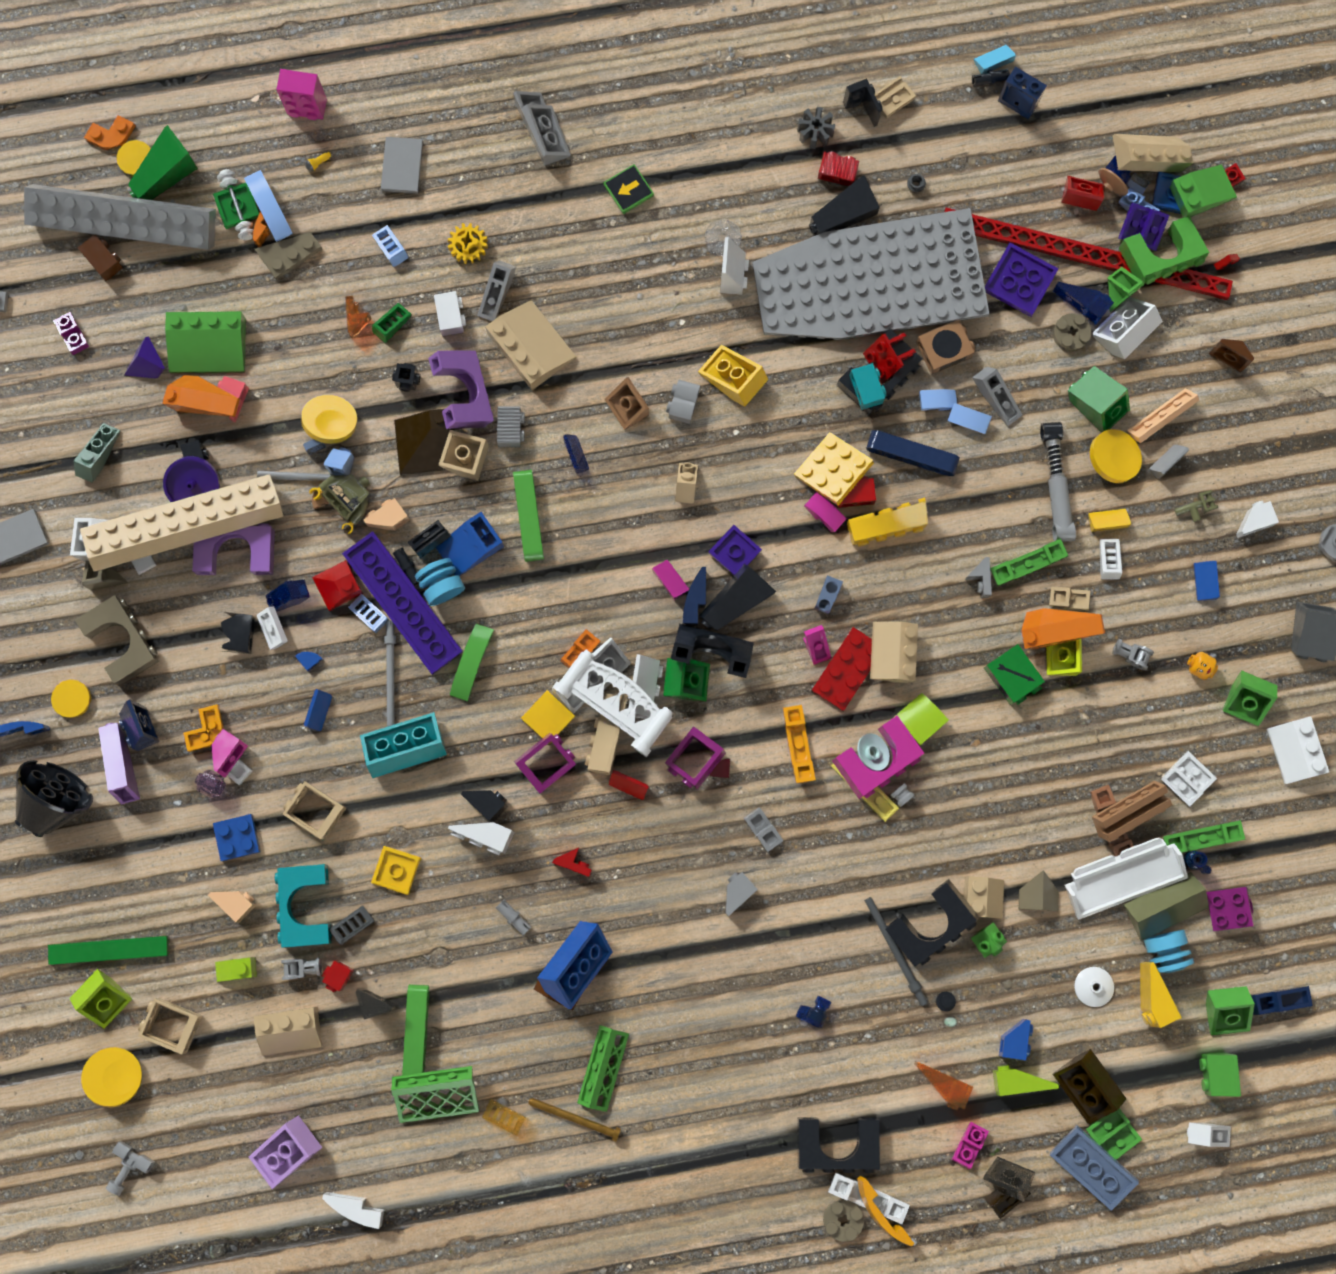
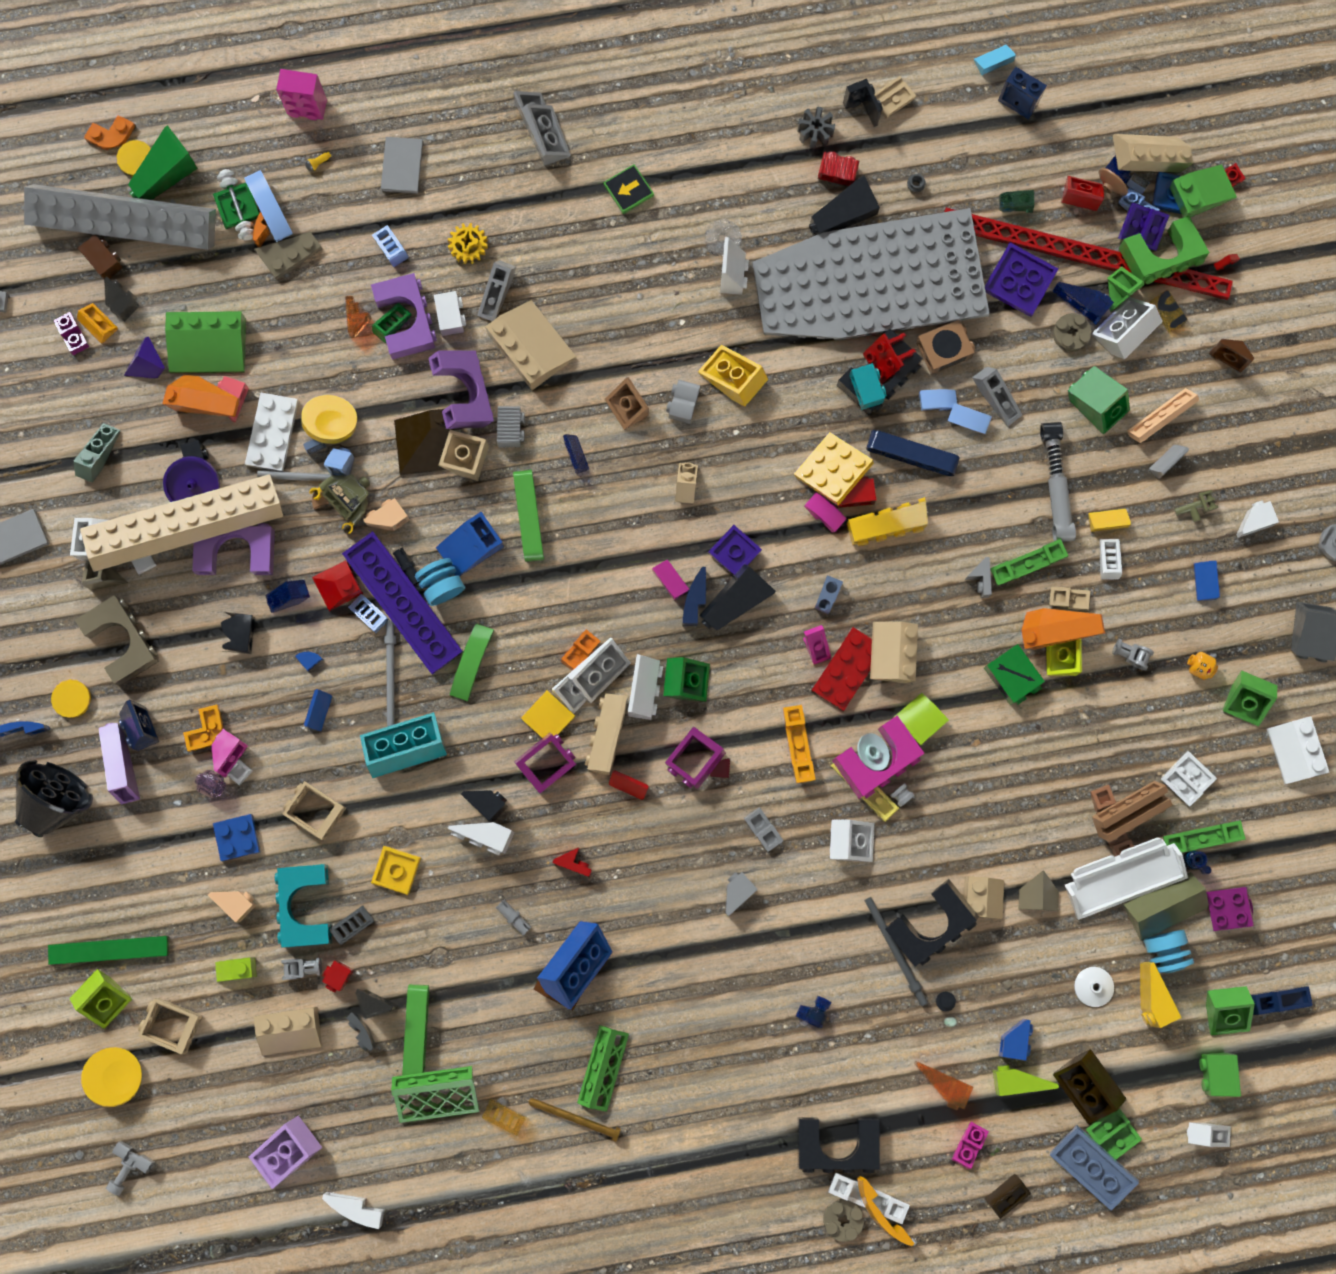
(96, 322): none -> light orange slope
(119, 301): none -> clear smoke slope
(271, 432): none -> white plate
(272, 628): white plate -> none
(364, 1038): none -> dark grey slope
(406, 290): none -> medium lavender arch
(406, 371): black brick -> none
(429, 539): black plate -> none
(644, 731): white piece -> none
(734, 650): black arch -> none
(852, 840): none -> white slope
(989, 940): bright green brick -> none
(990, 77): black pin -> none
(1009, 1178): clear smoke slope -> none
(1017, 201): none -> clear green leg
(1115, 456): yellow piece -> none
(1169, 311): none -> slope

